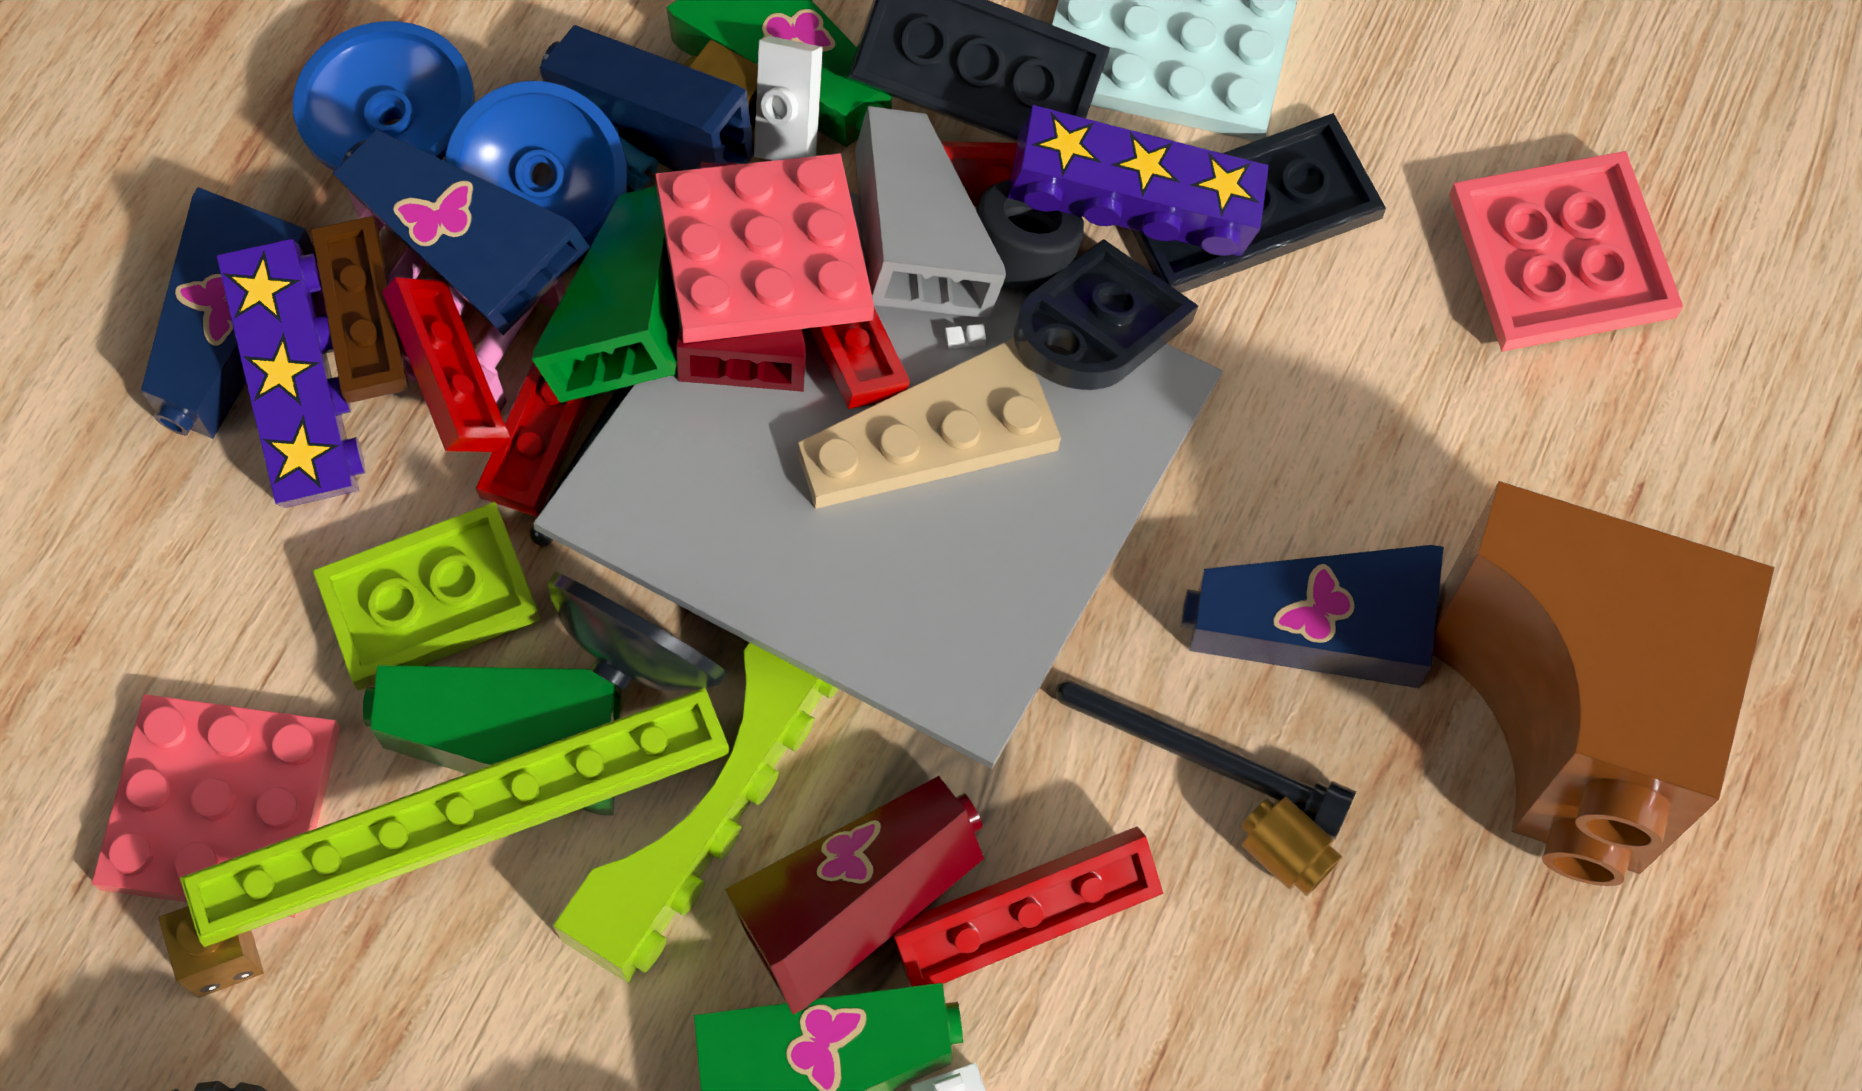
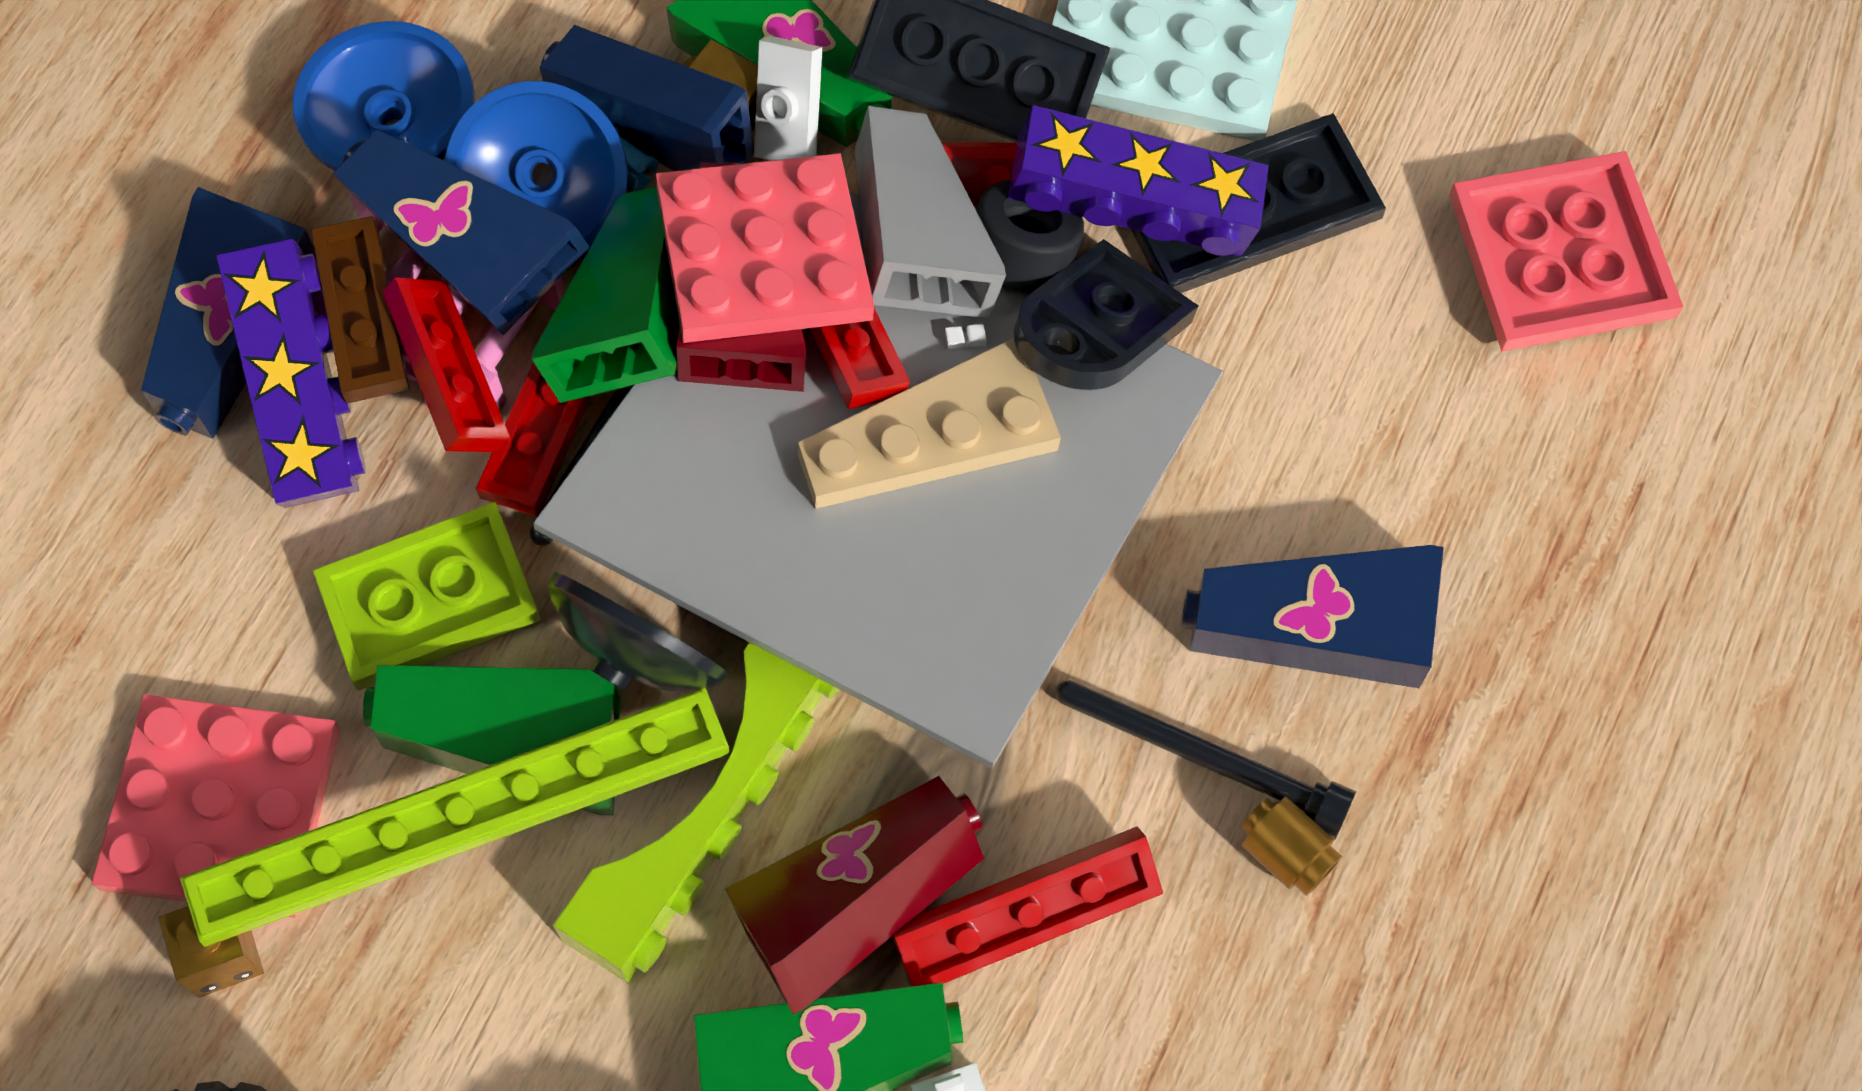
(1608, 670): dark orange brick -> none

